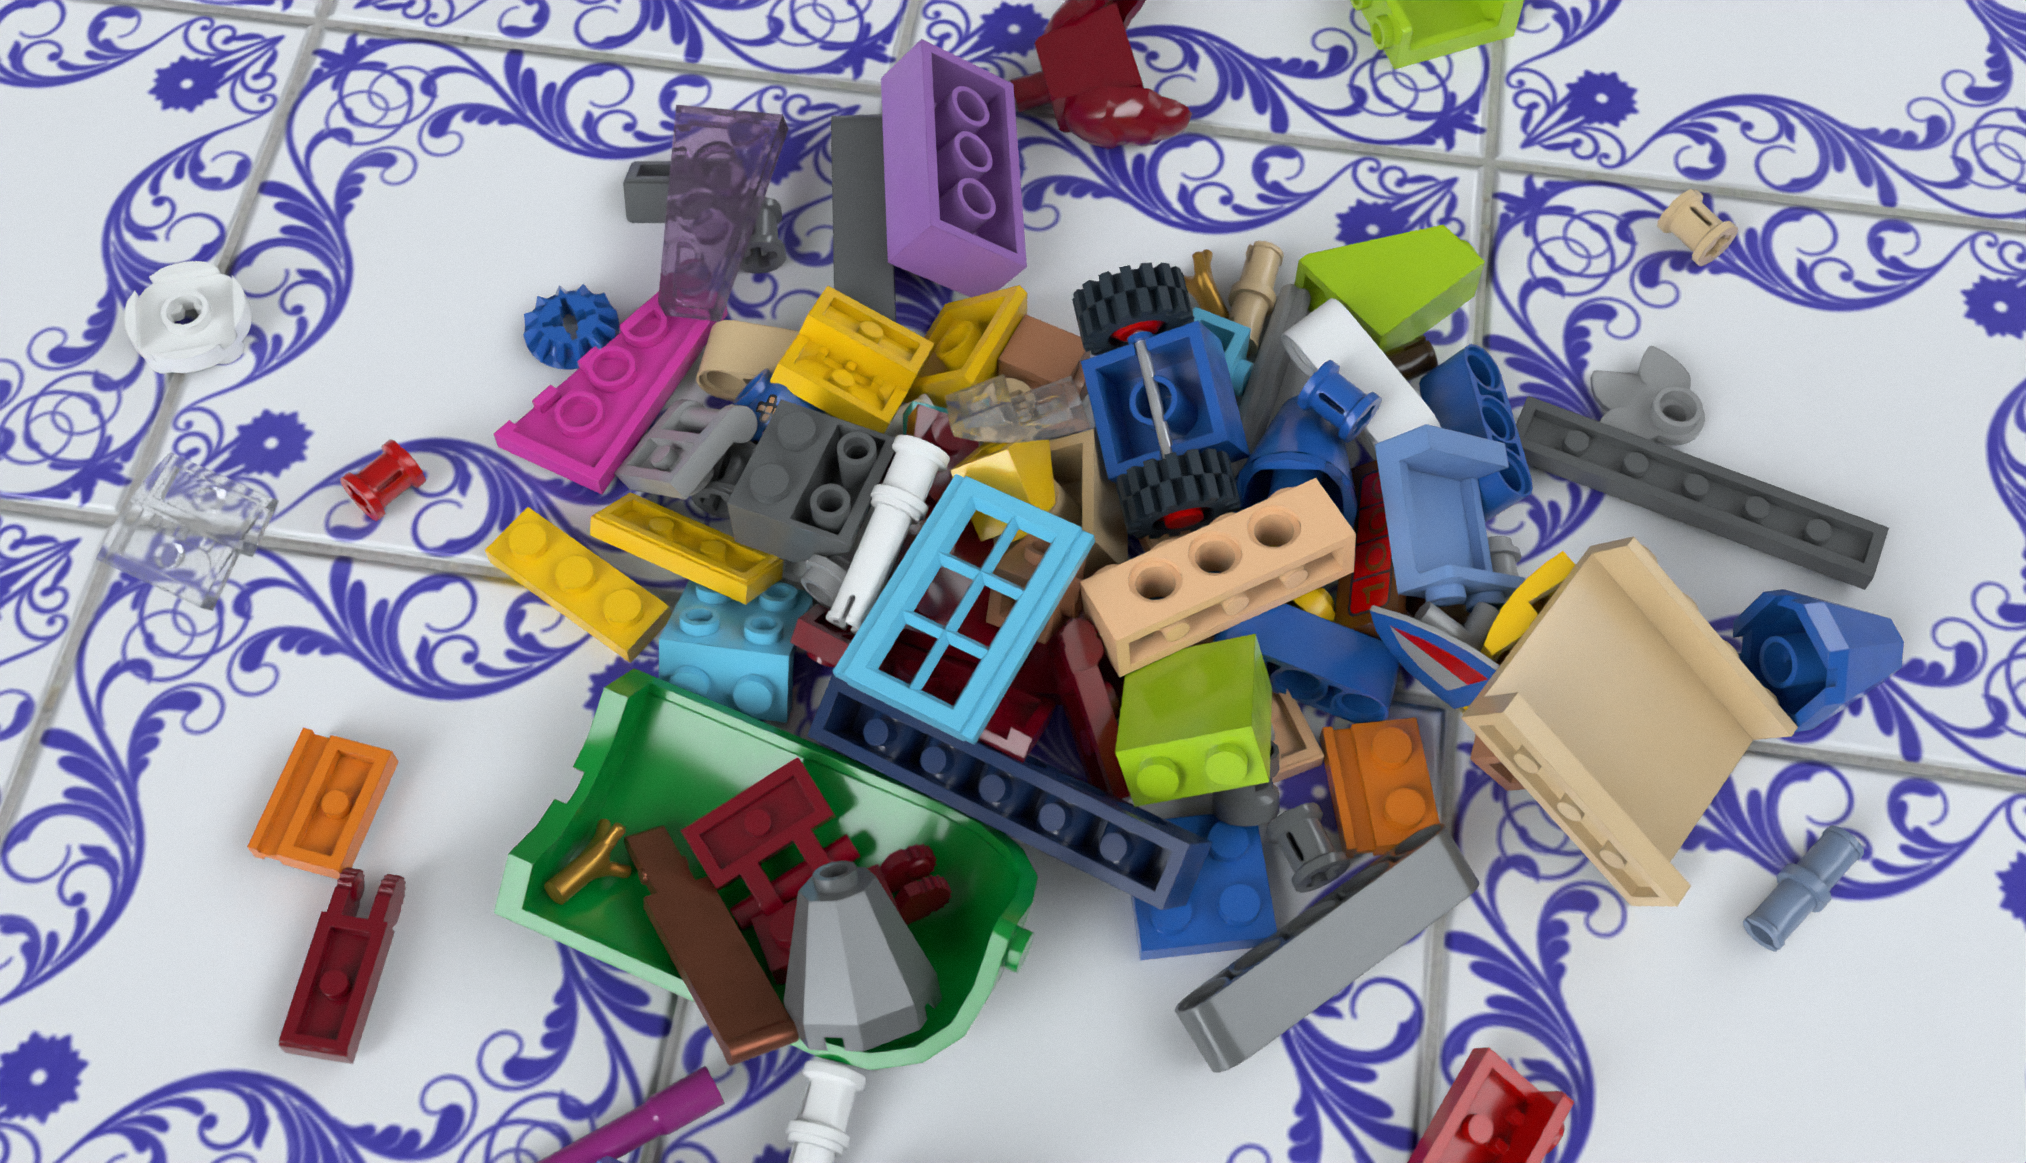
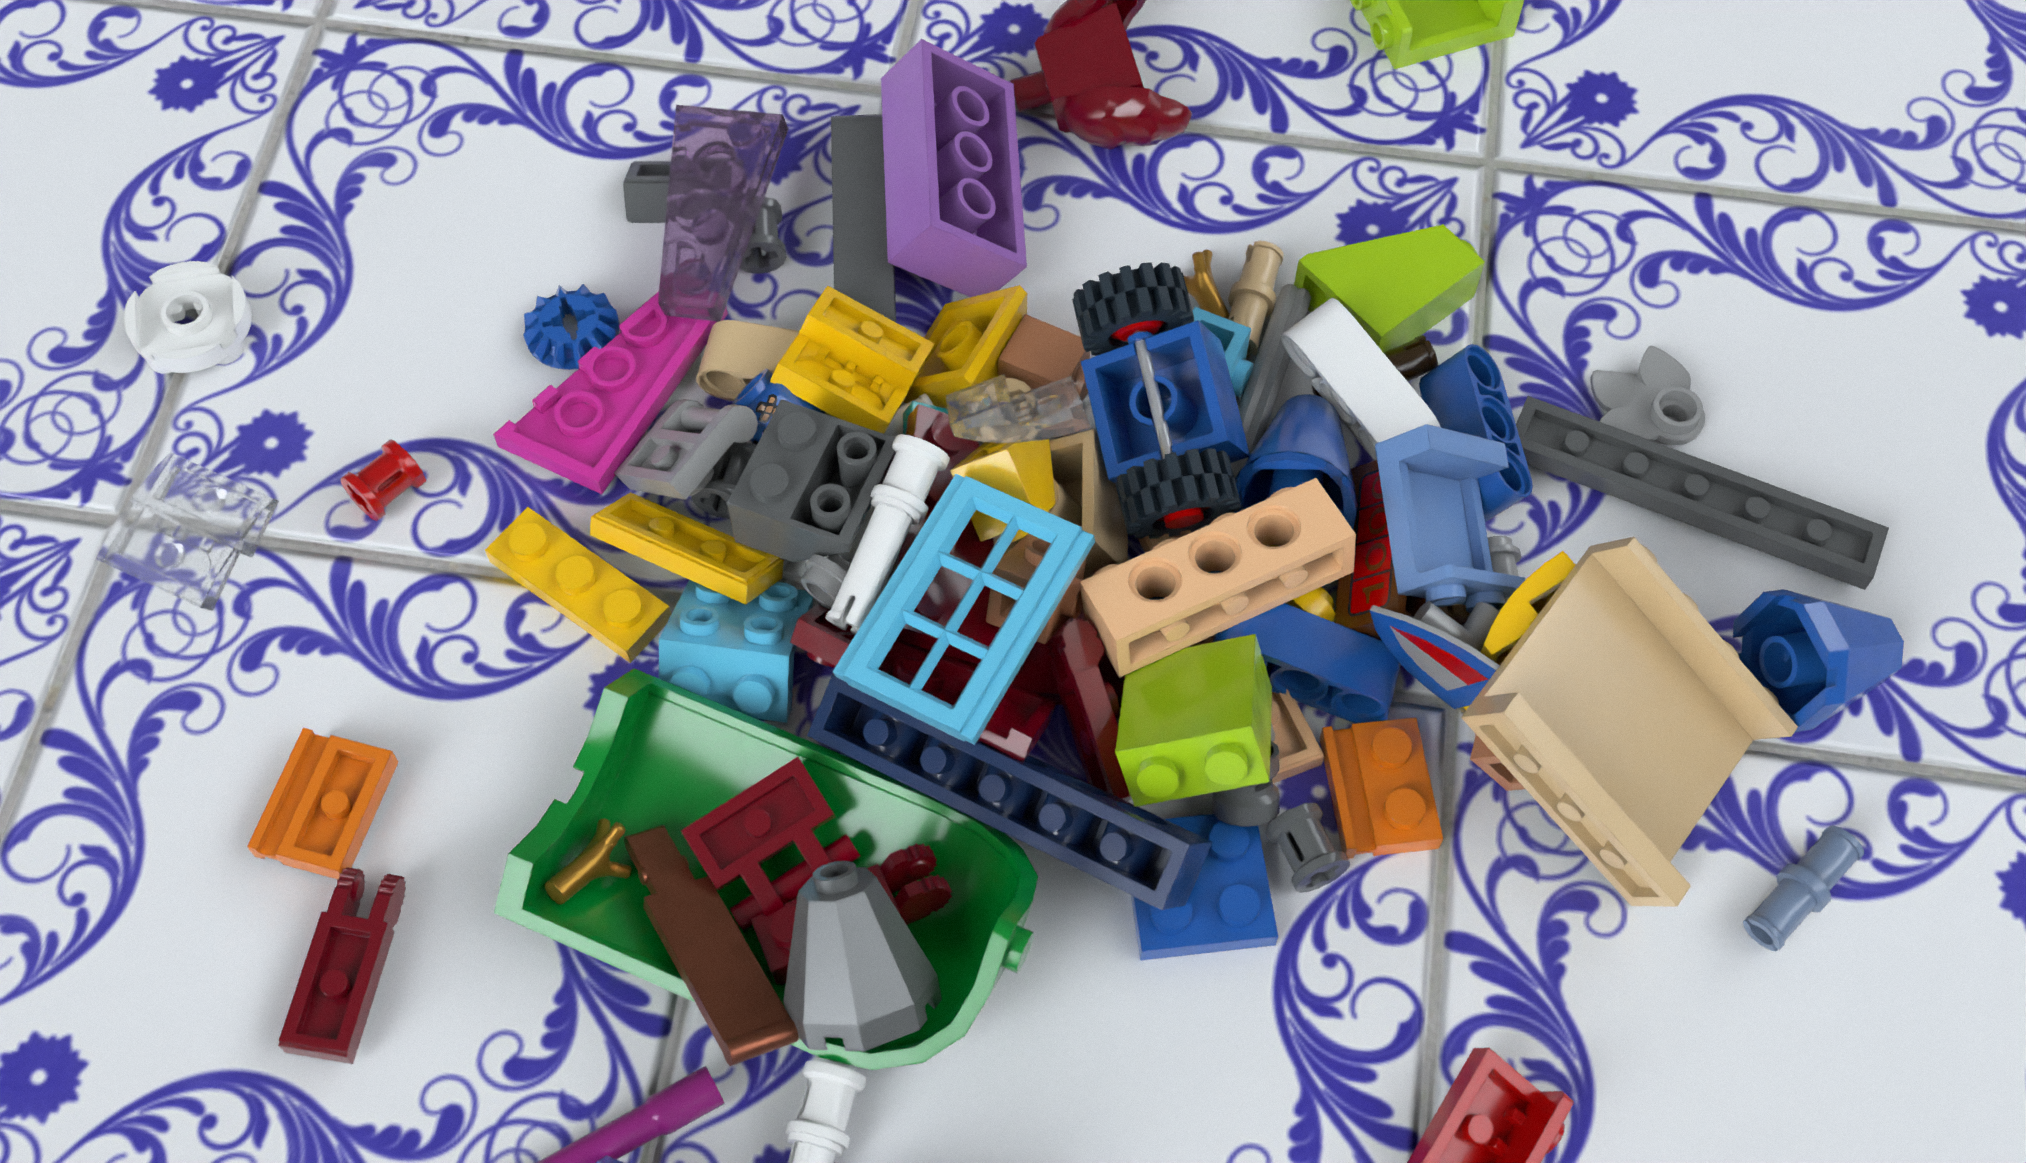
(1326, 948): beam -> none
(1338, 401): blue bush -> none
(1697, 227): tan bush -> none

